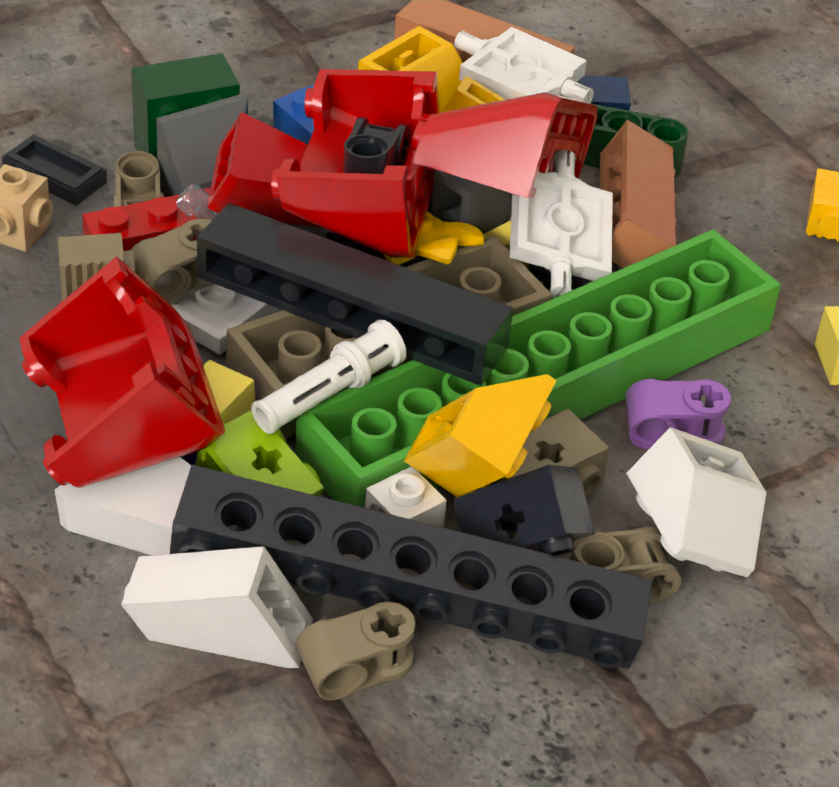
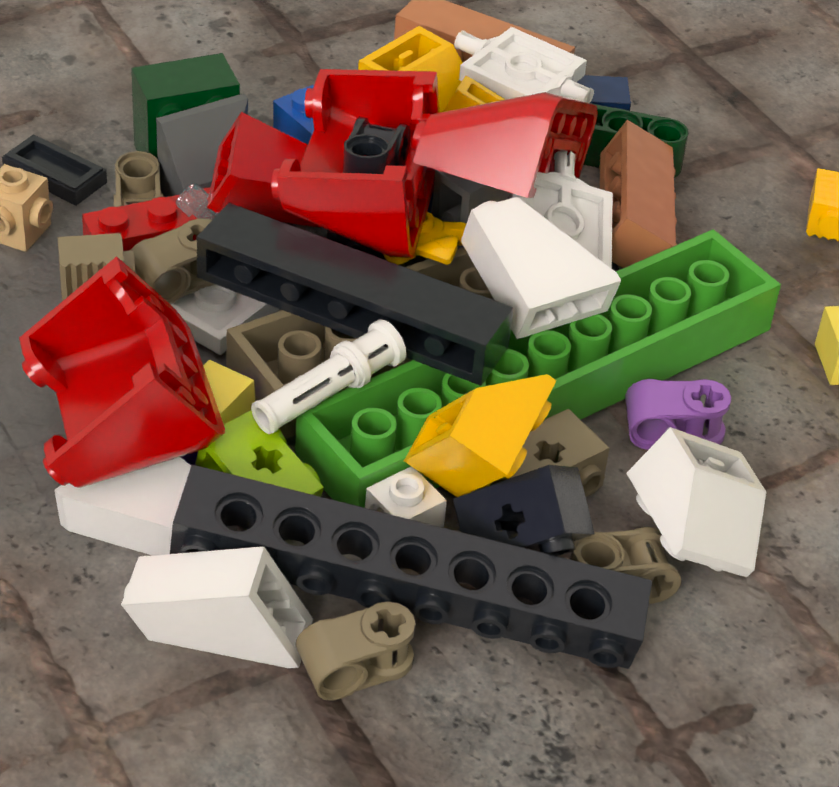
(536, 267): none -> white slope

